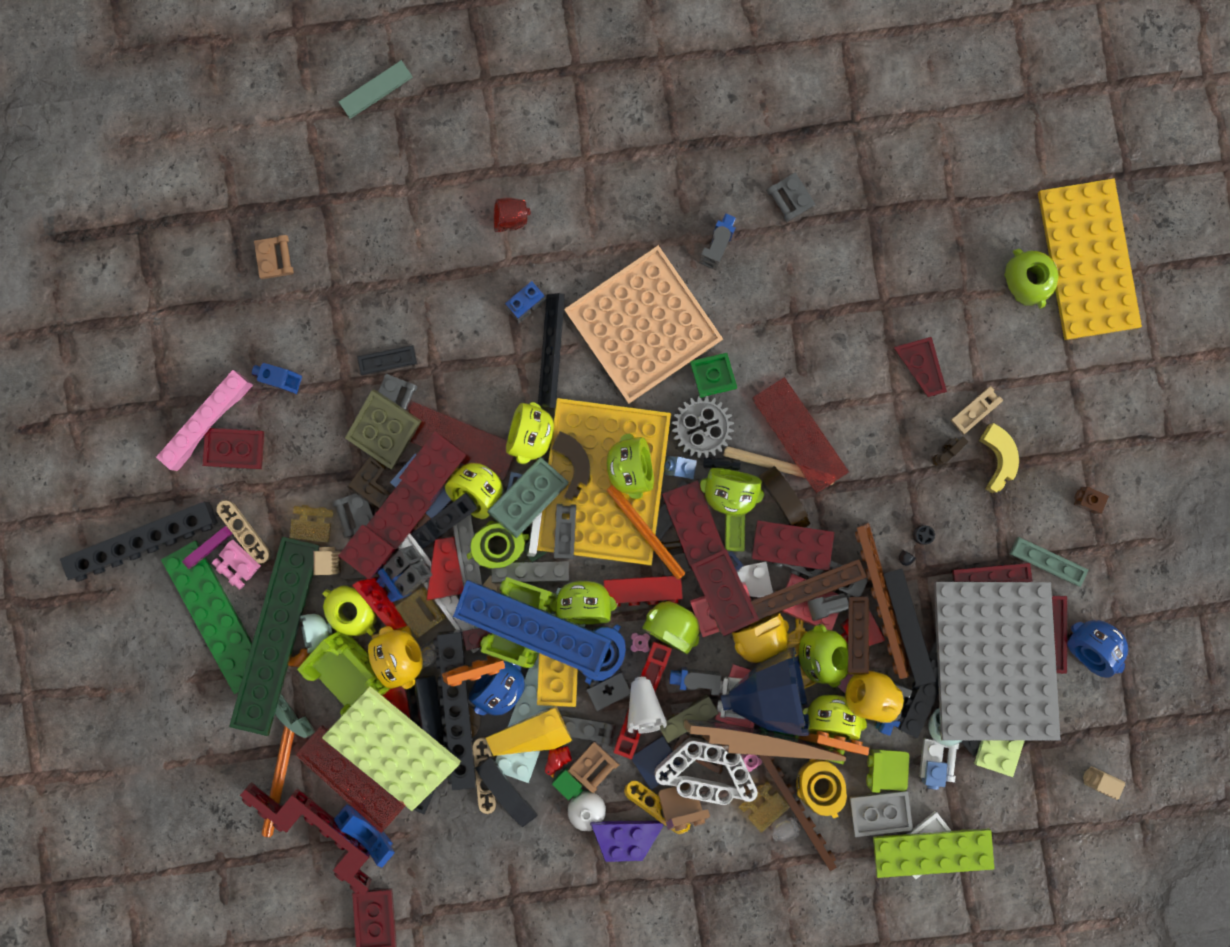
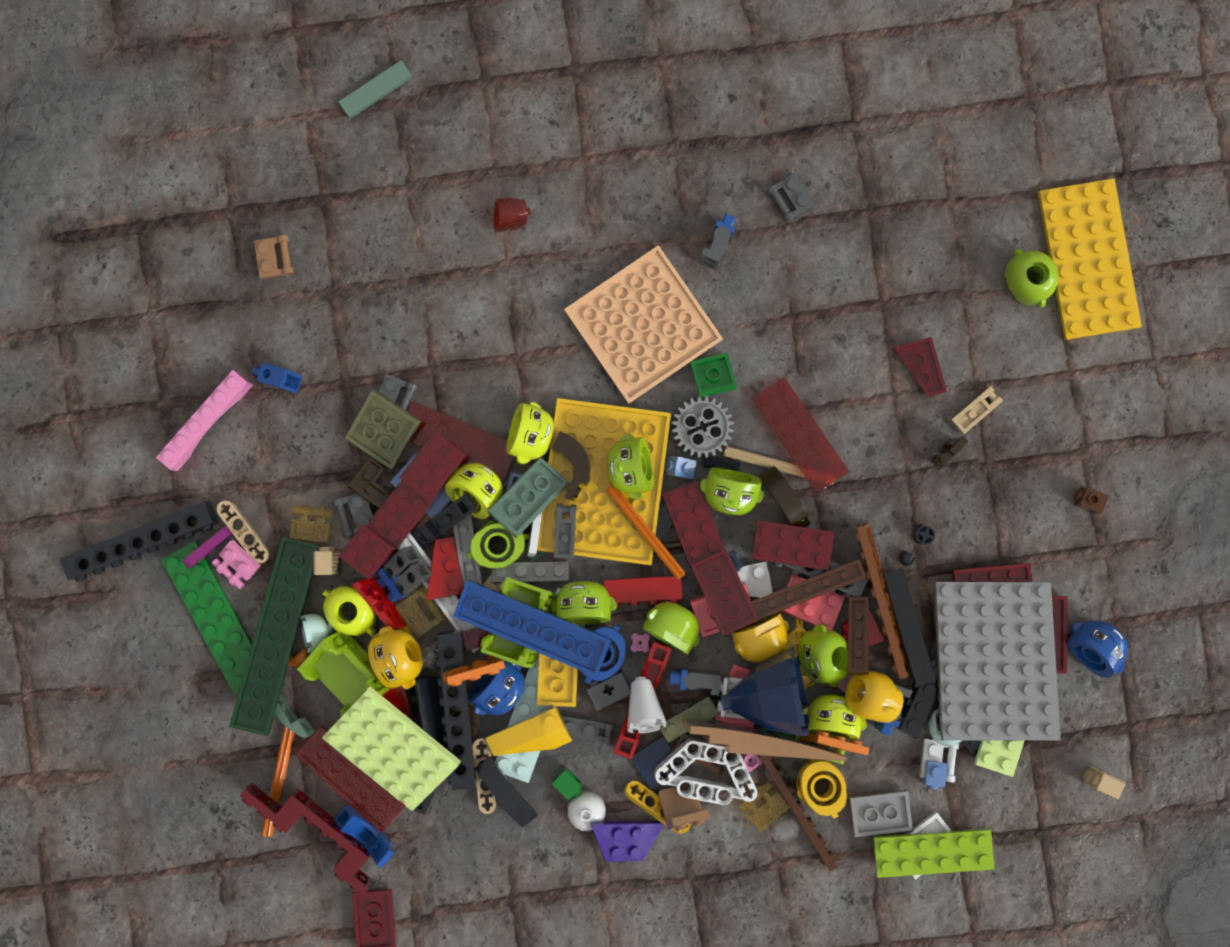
(233, 448): dark red plate -> none
(387, 360): black tile -> none
(527, 298): blue hips -> none
(551, 350): black plate -> none
(556, 759): red animal -> none
(588, 762): medium nougat plate -> none
(735, 532): lime plate -> none
(823, 607): dark grey piece -> none
(887, 770): lime bracket -> none
(1006, 454): light yellow arch -> none
(1048, 561): sand green tile -> none

